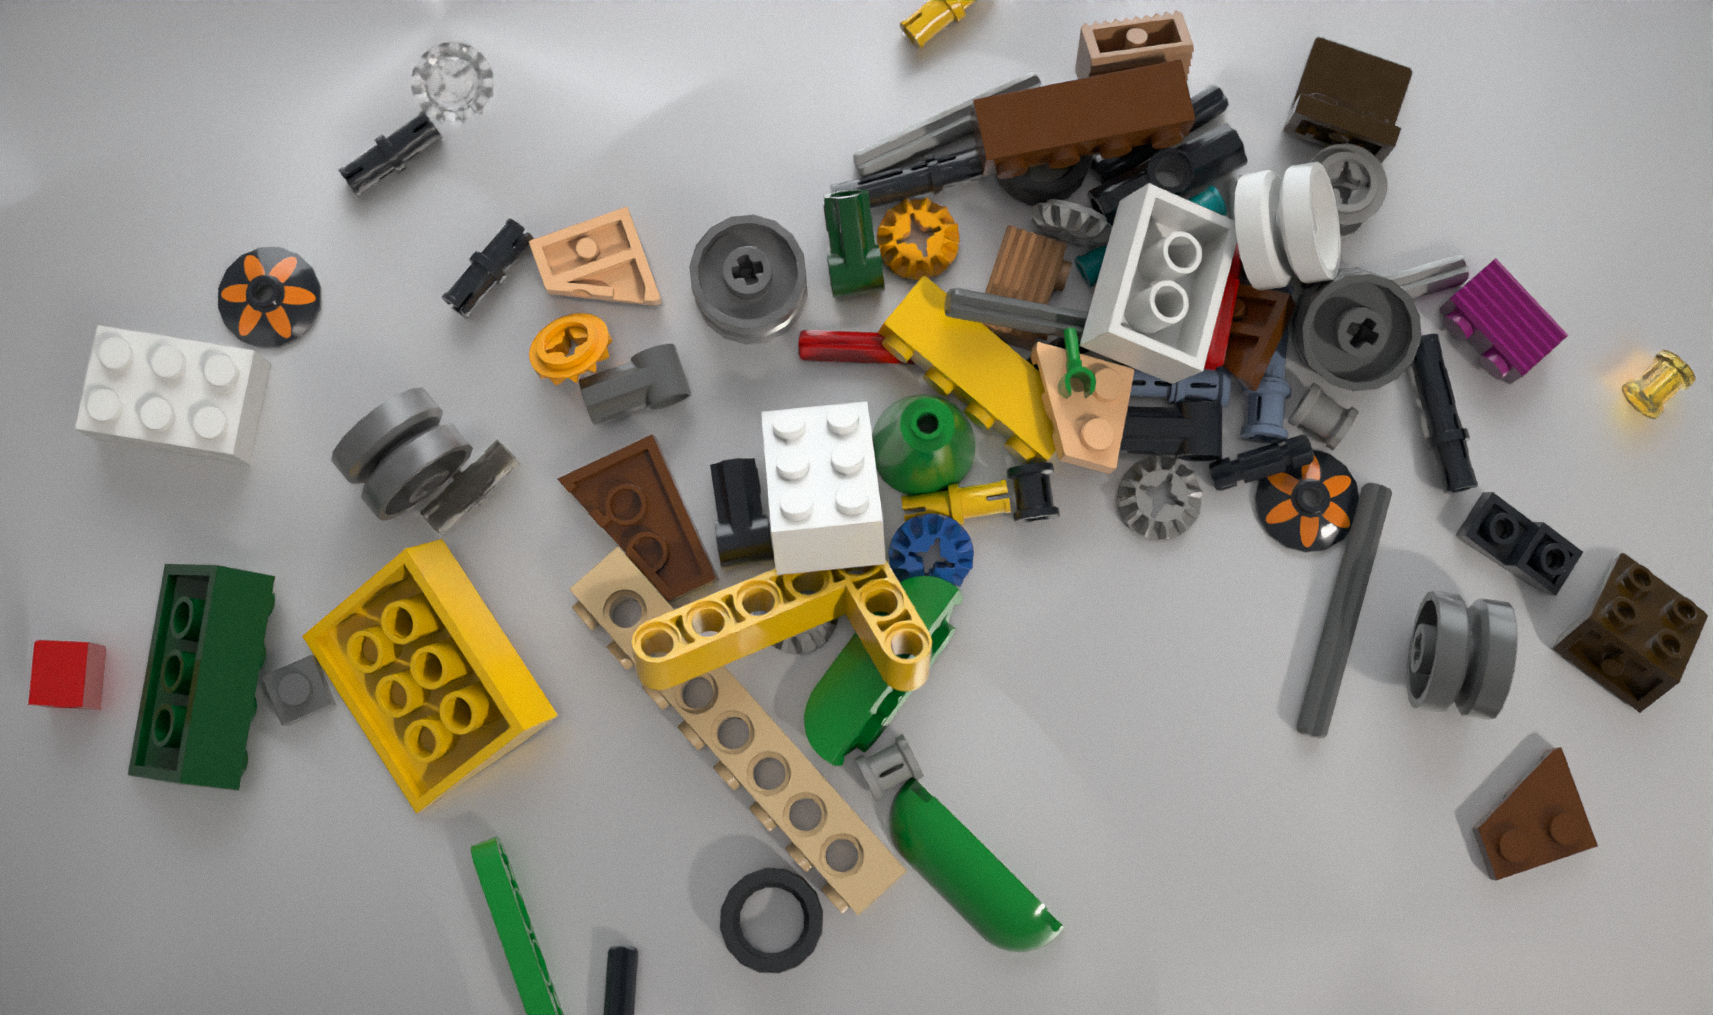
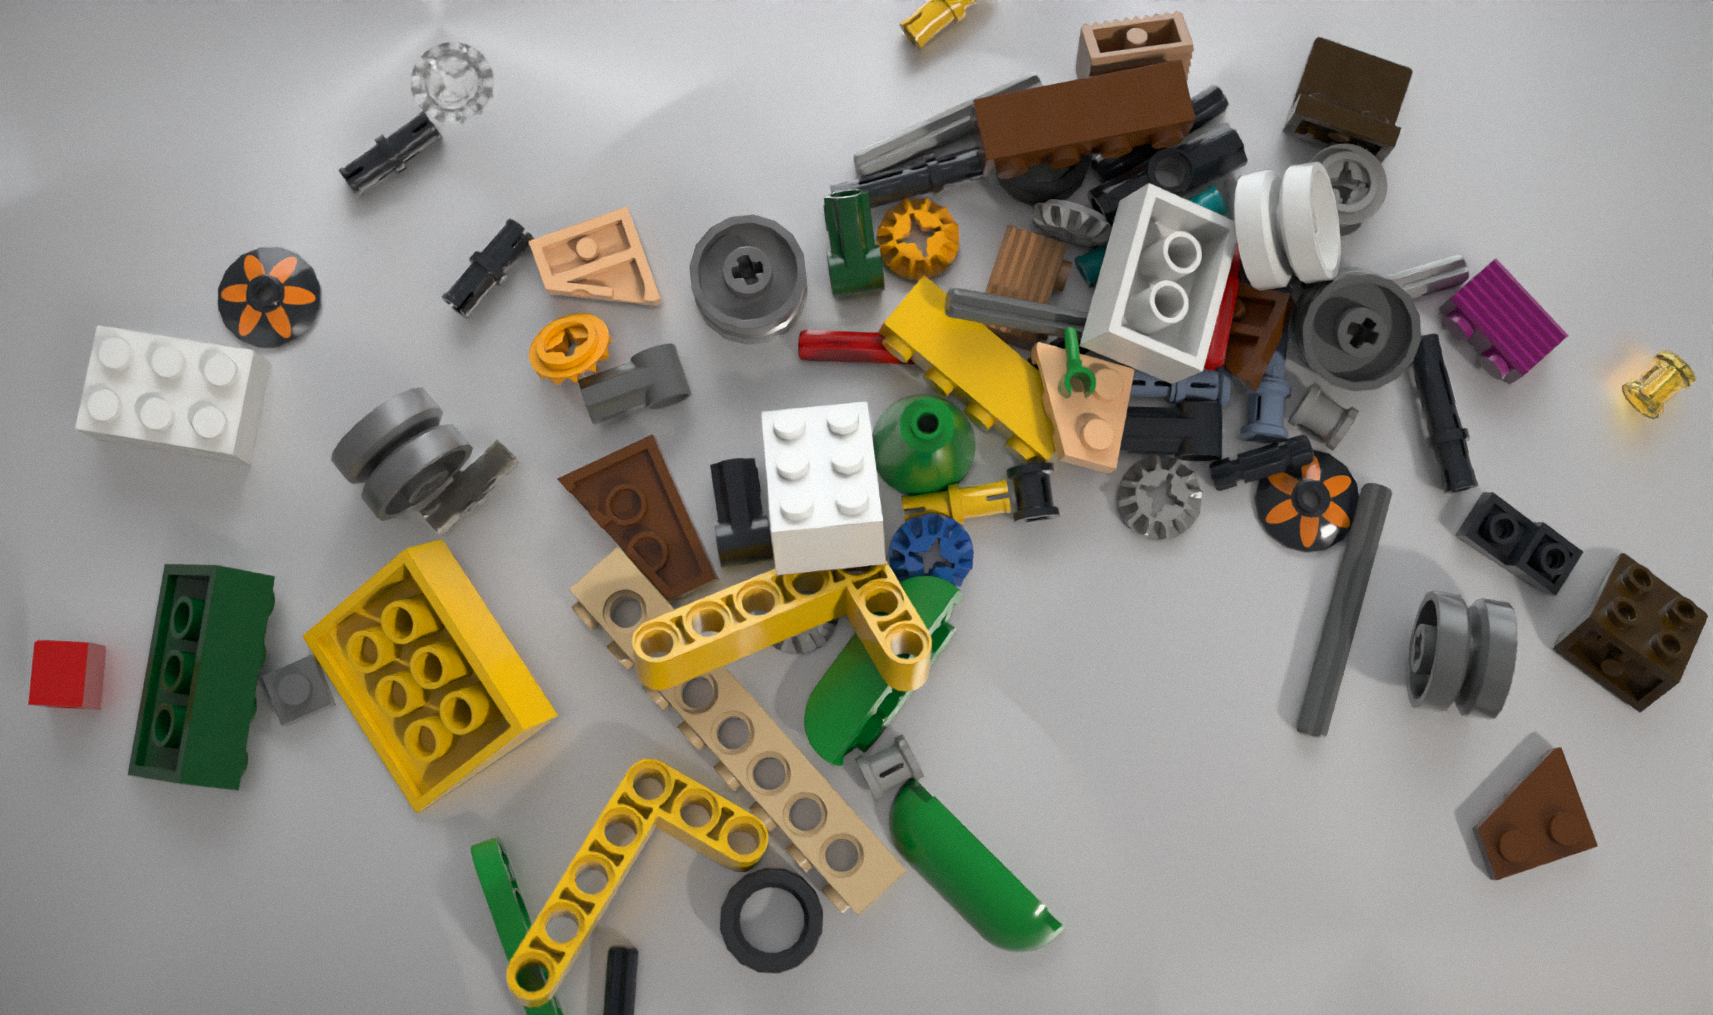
(617, 861): none -> yellow beam

